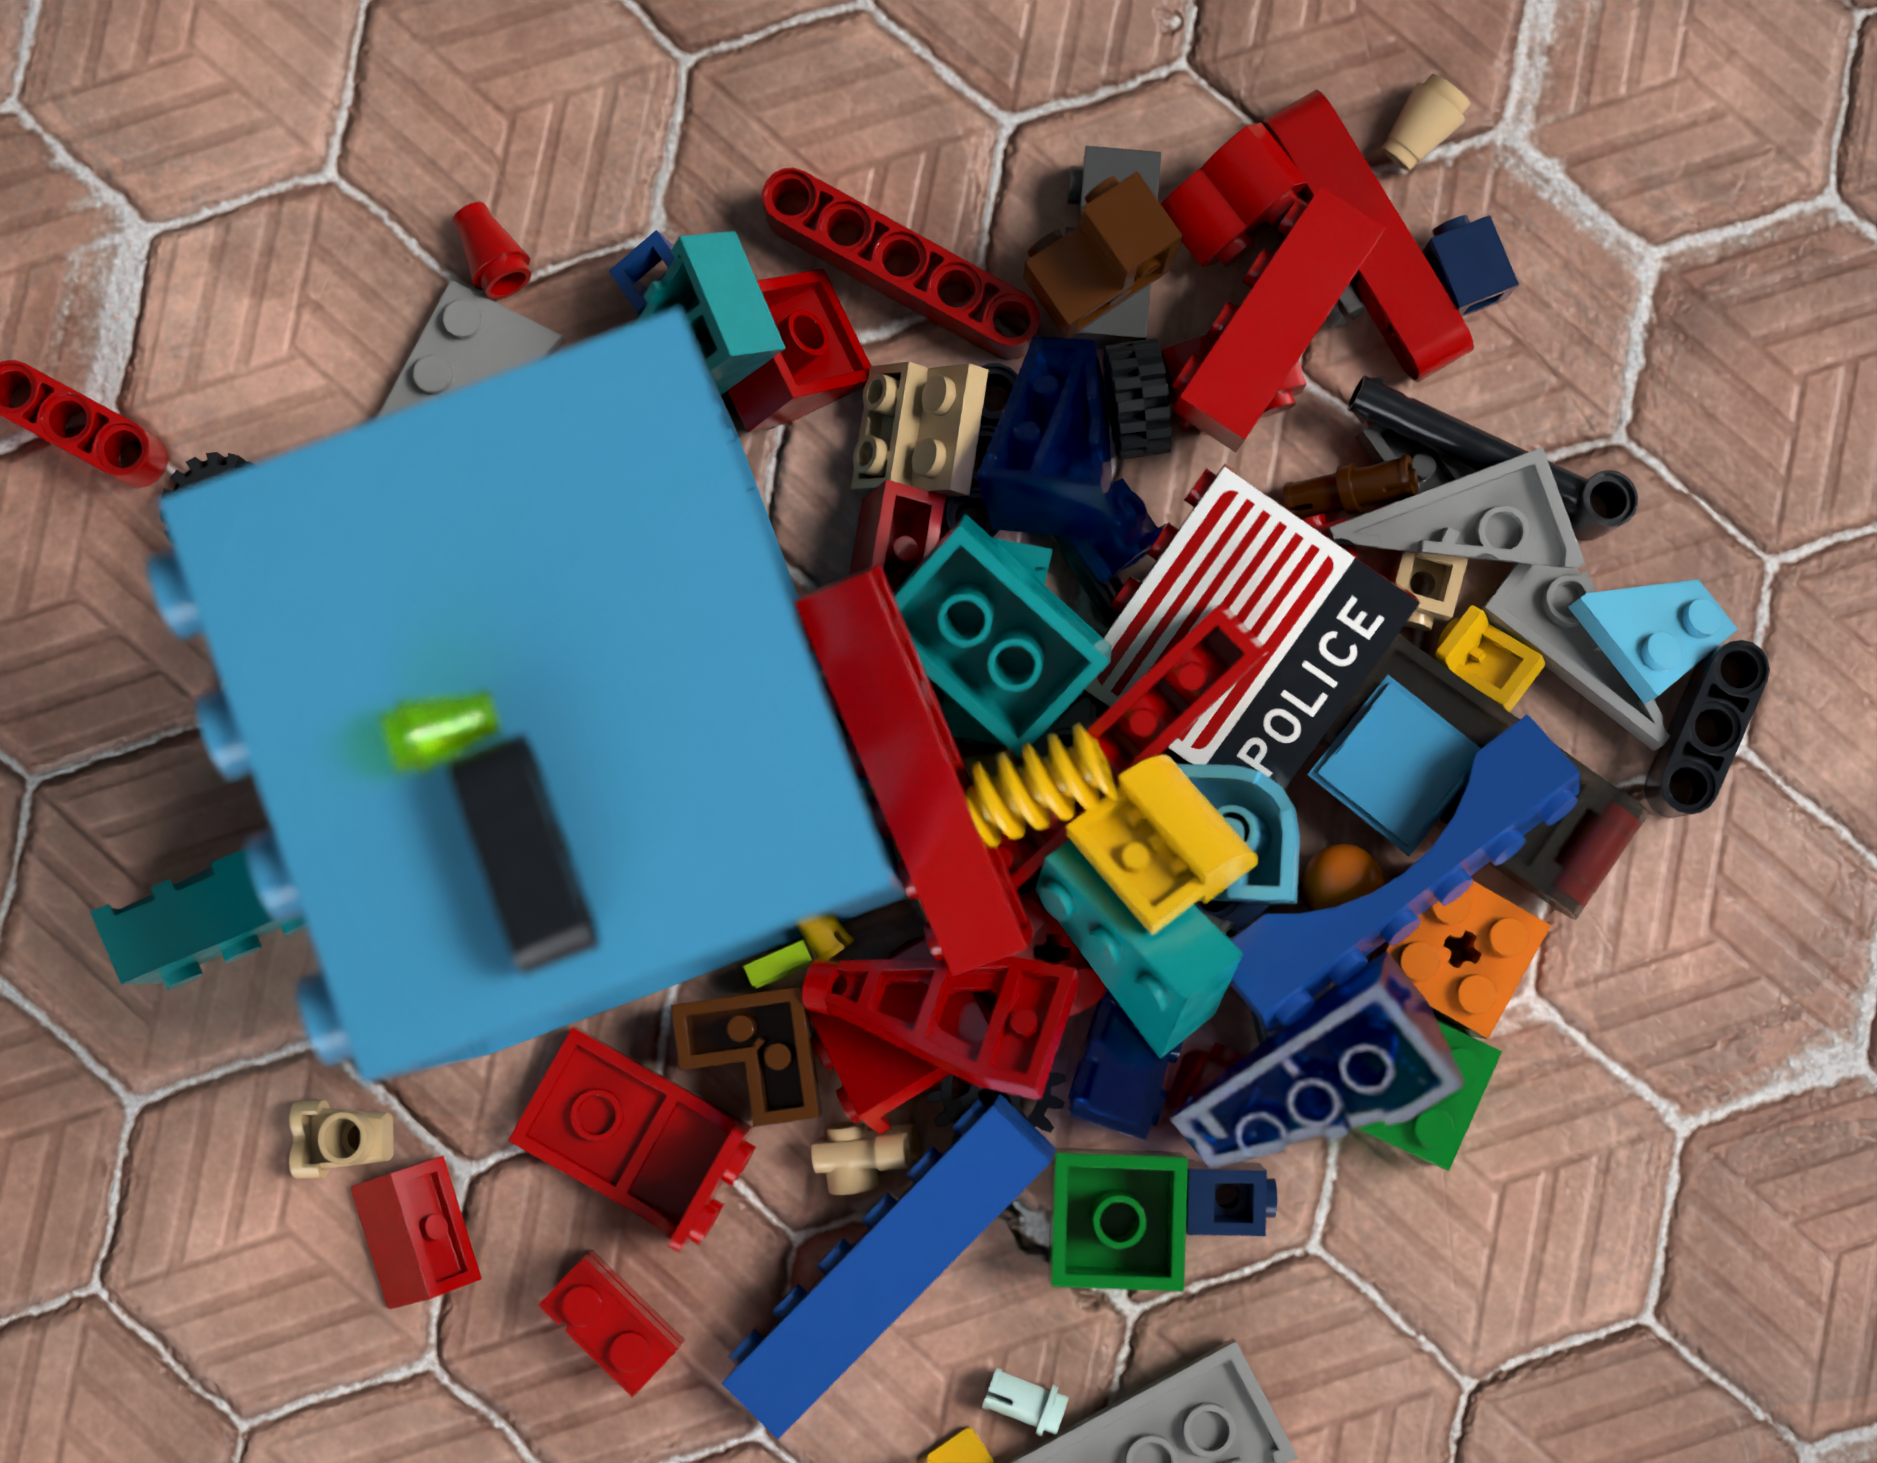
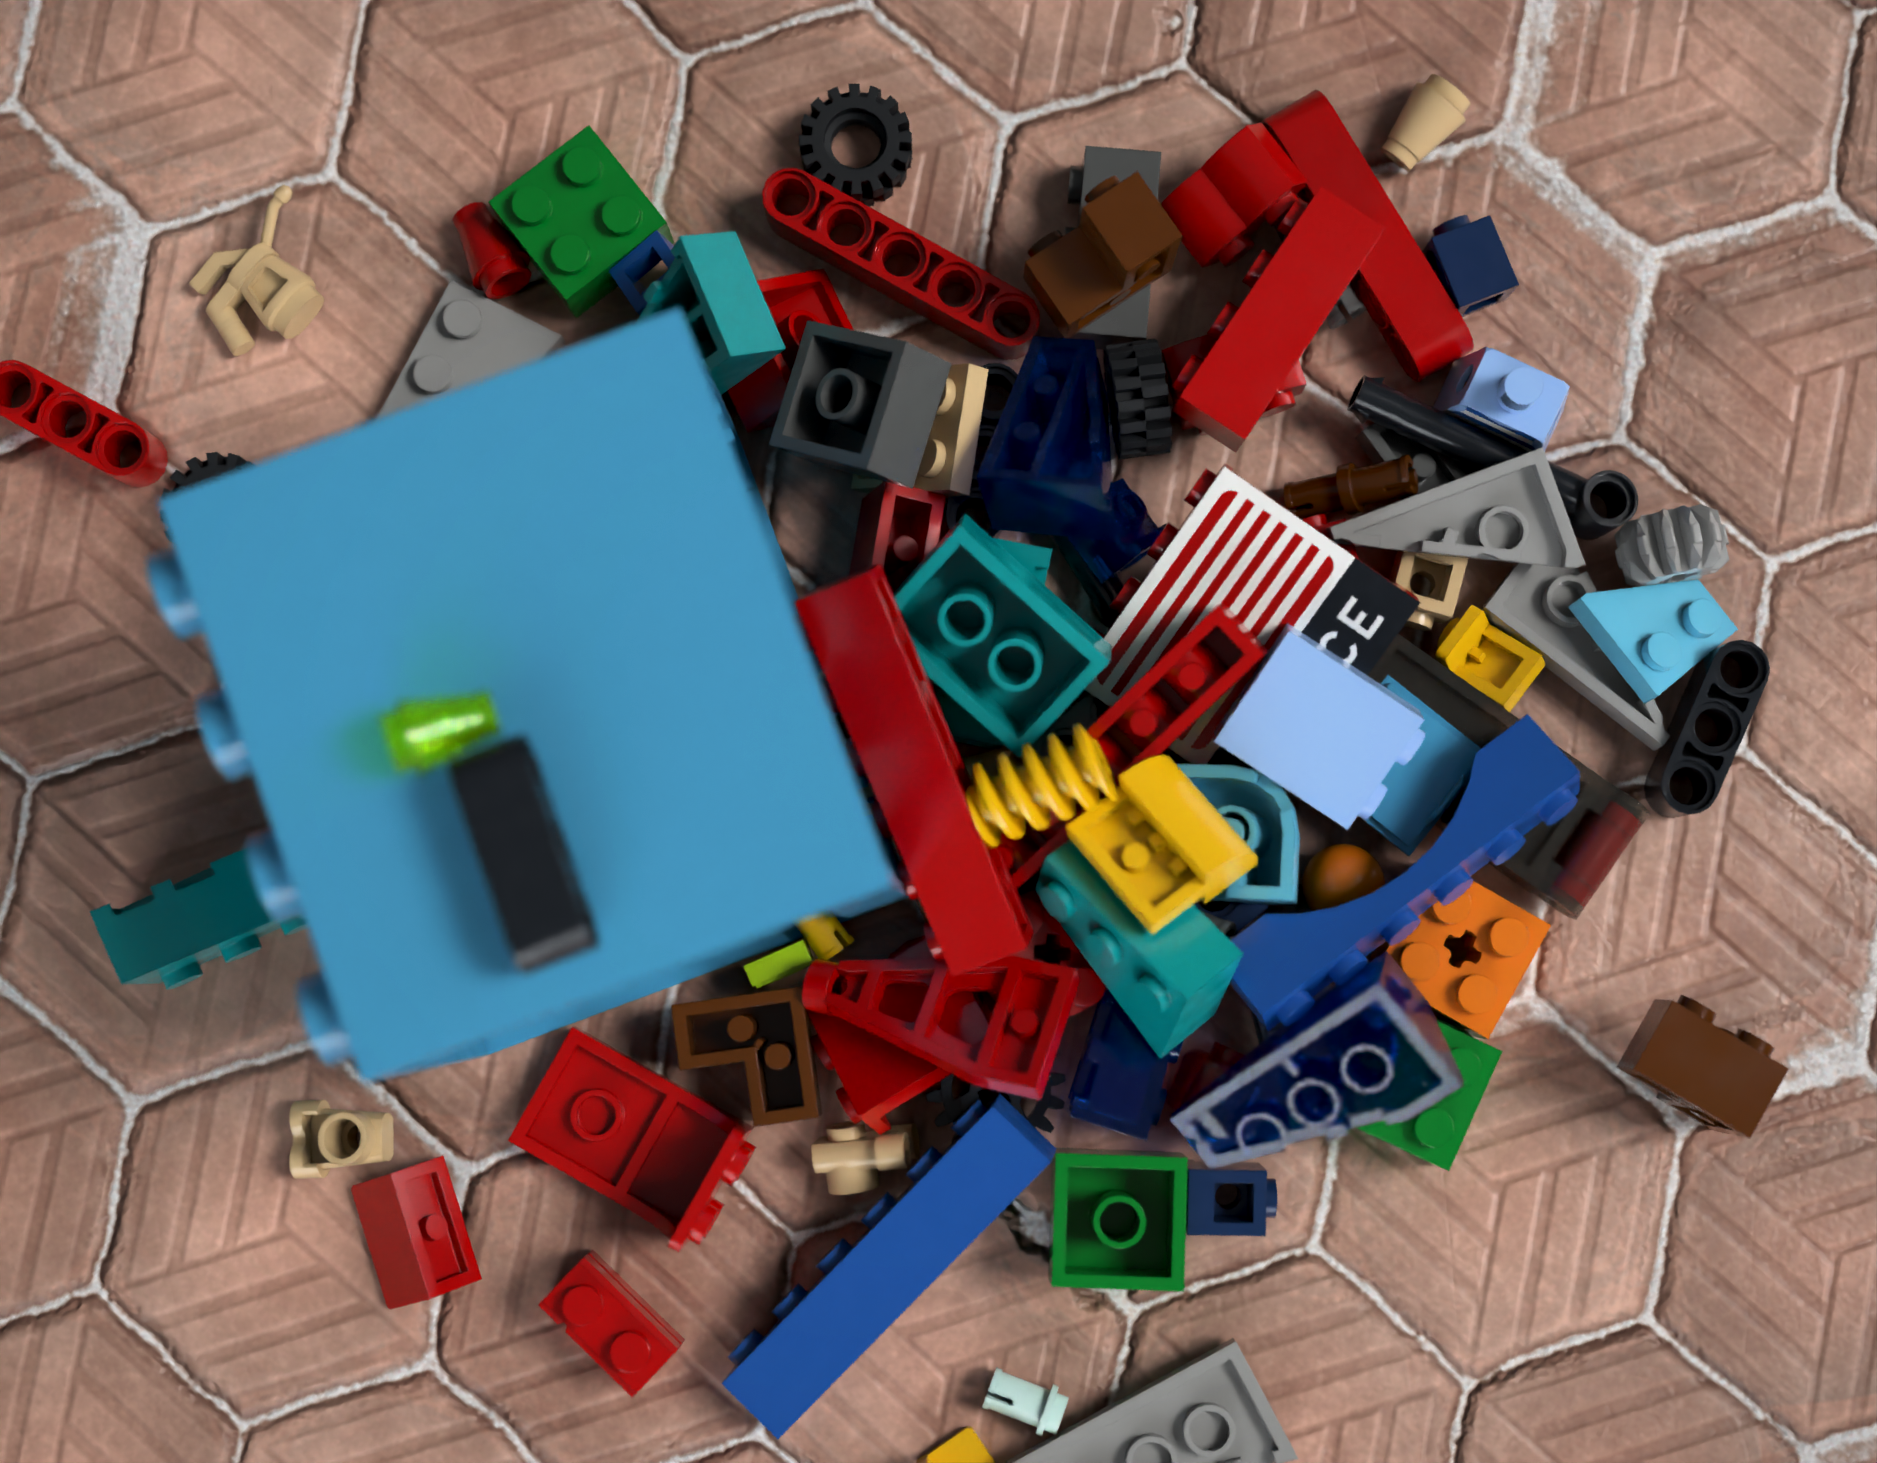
(273, 288): none -> tan piece
(578, 218): none -> green brick
(860, 403): none -> dark grey brick
(865, 110): none -> black tyre
(1320, 728): none -> light blue brick
(1504, 398): none -> light blue torso
(1672, 546): none -> light grey gear
(1703, 1068): none -> reddish brown brick

